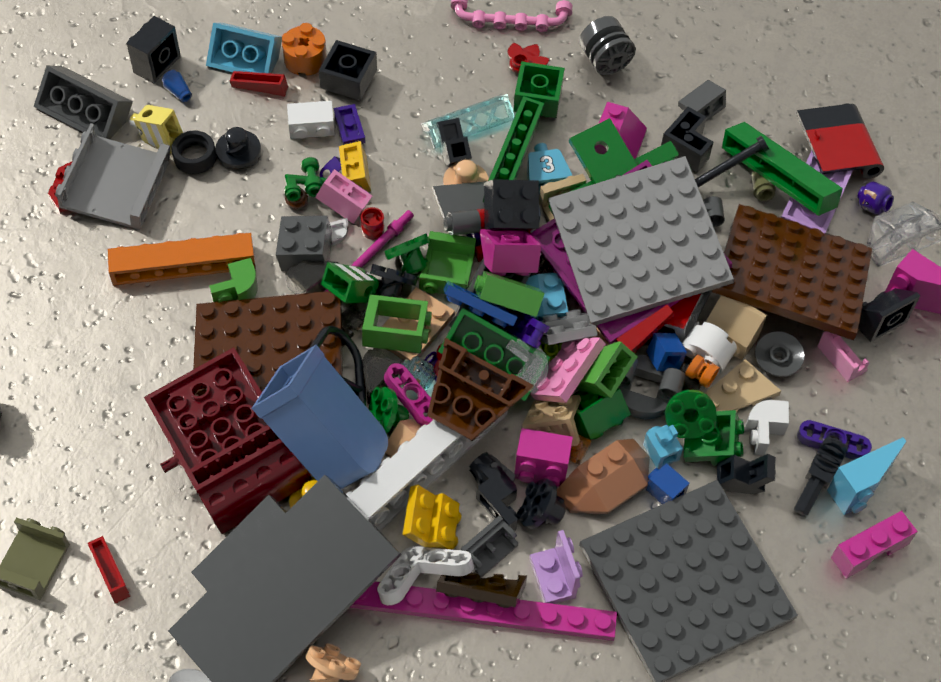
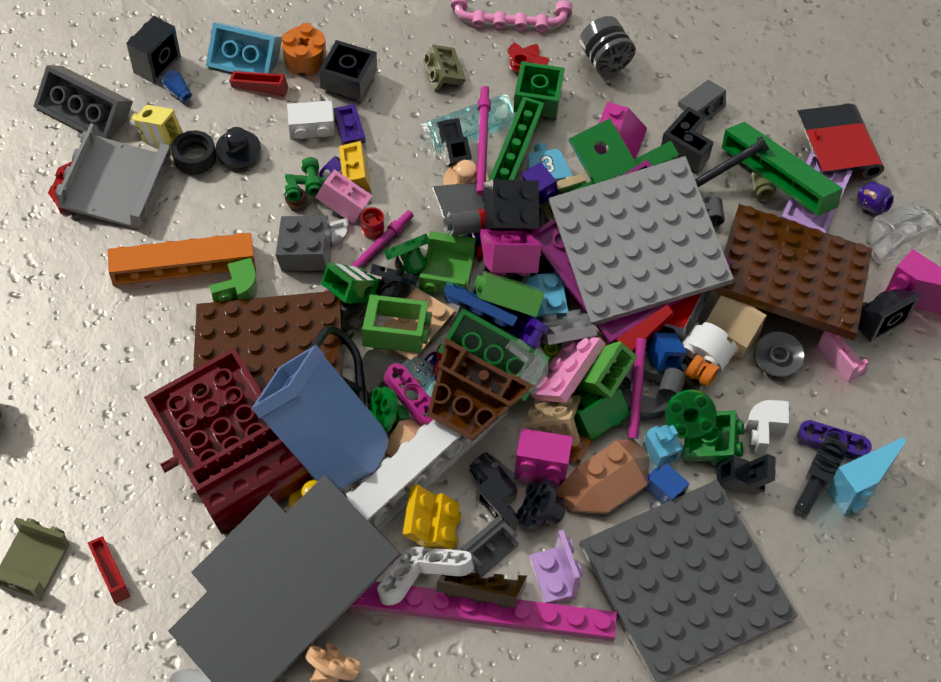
(306, 277): clear smoke slope -> none
(443, 66): none -> olive bracket
(484, 108): none -> dark pink bar
(547, 183): none -> dark purple brick
(637, 389): none -> dark pink bar
(742, 388): tan wing -> none
(864, 547): dark pink arch -> none

